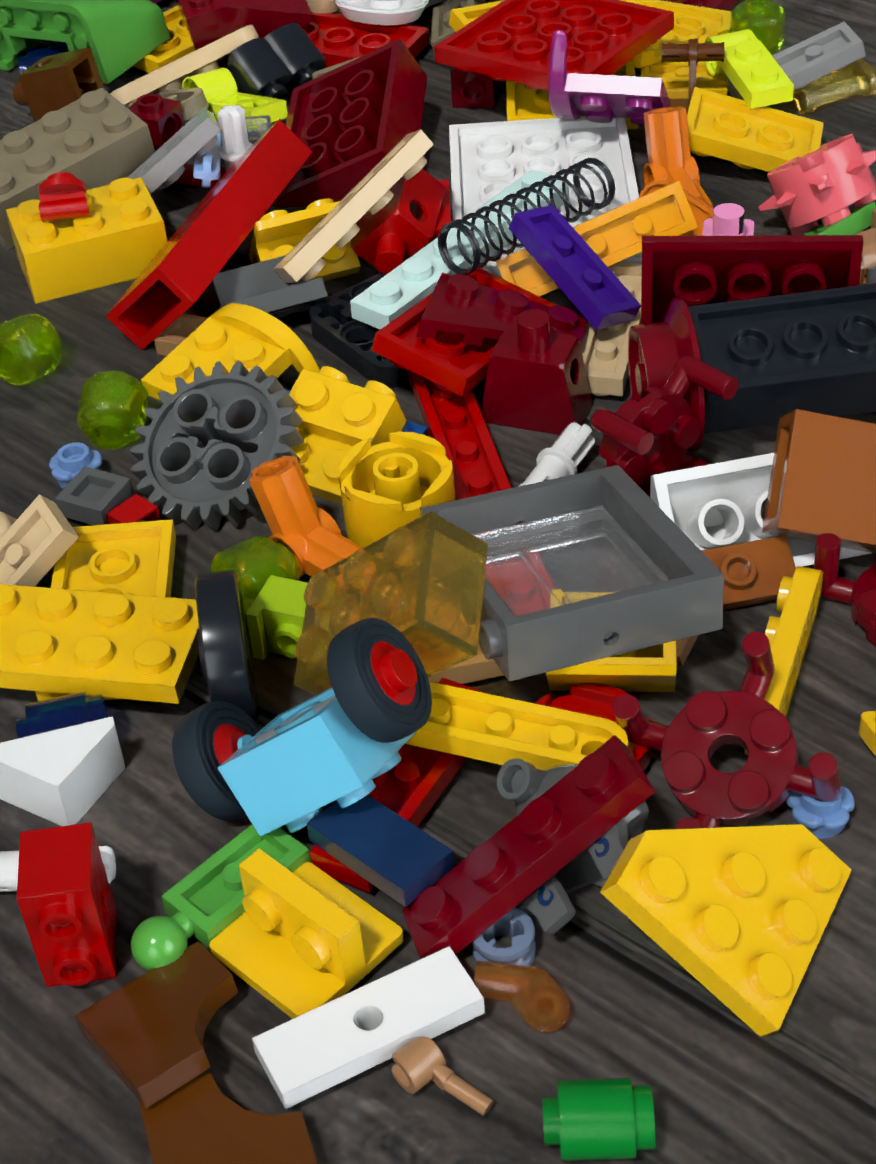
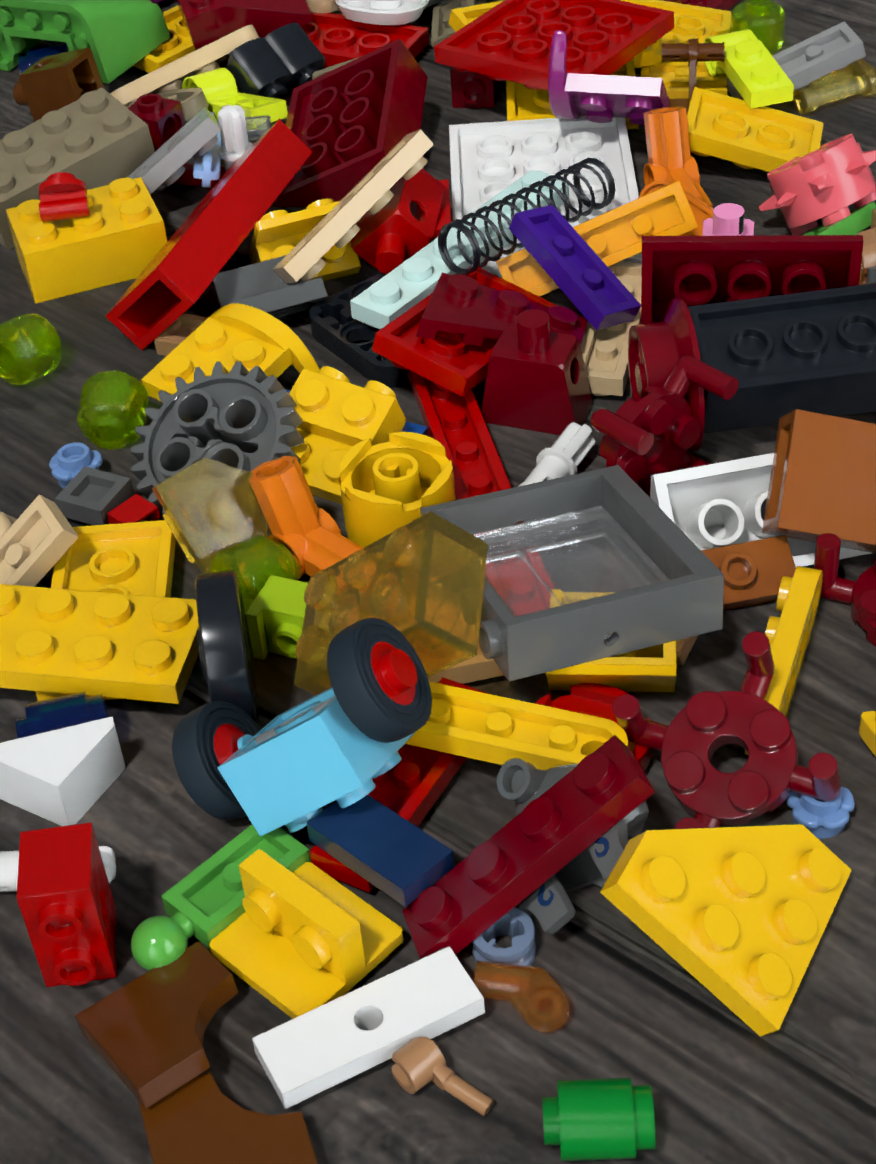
(210, 509): none -> clear yellow plate

